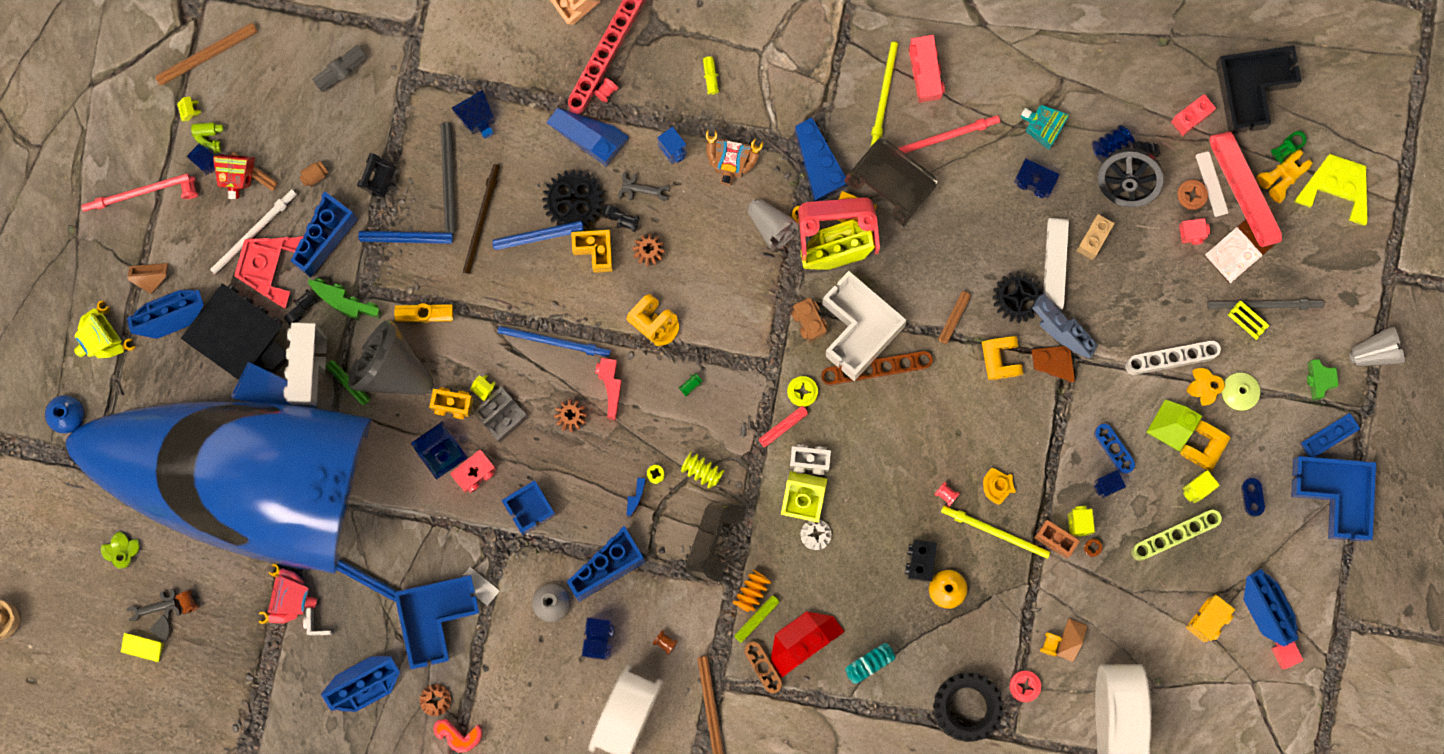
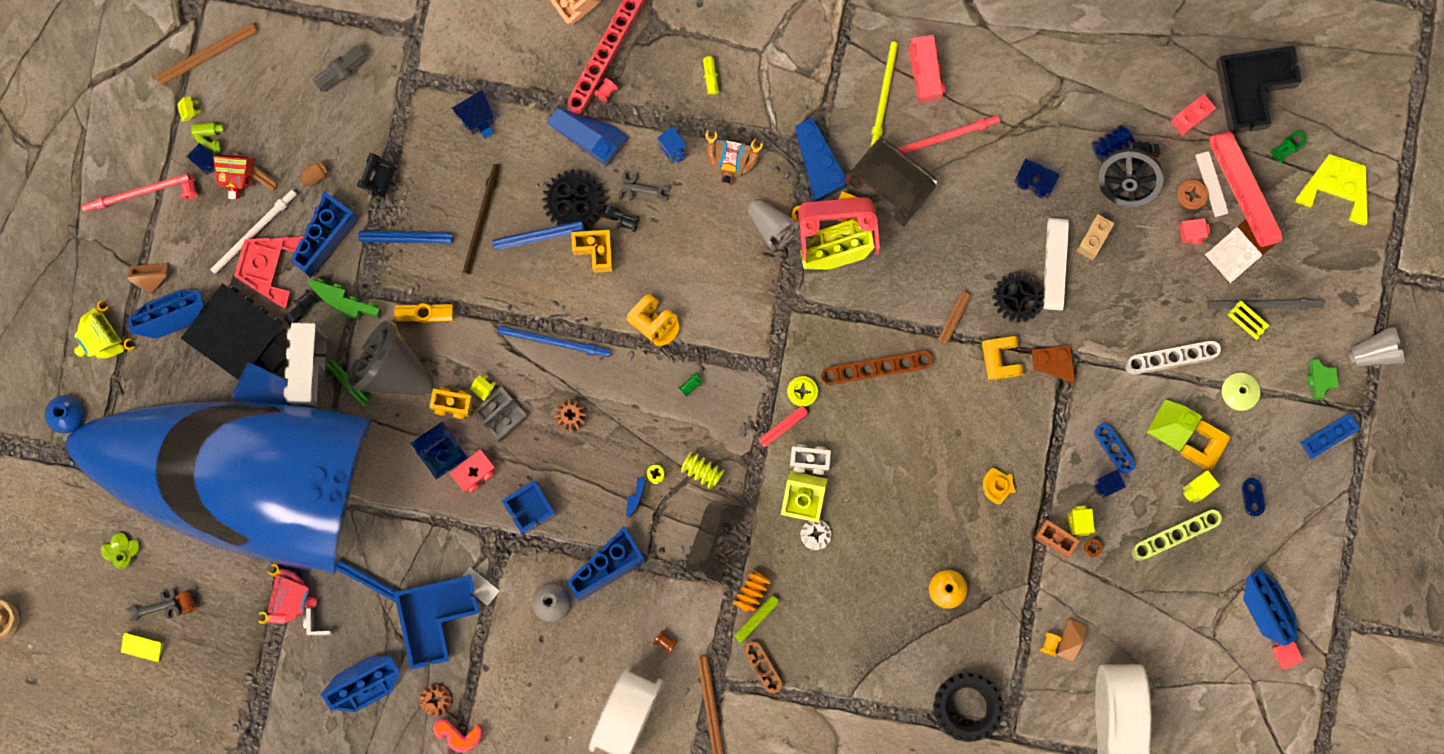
(161, 628): dark grey tile -> none
(448, 182): dark grey axle -> none
(598, 634): clear blue piece -> none
(607, 371): coral slope -> none
(644, 245): nougat gear -> none
(802, 640): red wedge -> none
(810, 322): medium nougat brick -> none
(869, 322): white piece -> none
(870, 663): teal gear -> none
(922, 561): black brick -> none
(947, 494): coral bush -> none
(960, 516): neon yellow bar -> none
(1033, 682): coral gear -> none
(1044, 124): teal torso -> none
(1063, 330): sand blue slope -> none
(1202, 386): yellow plate -> none
(1213, 616): yellow piece -> none
(1287, 171): yellow piece -> none
(1347, 486): blue piece -> none

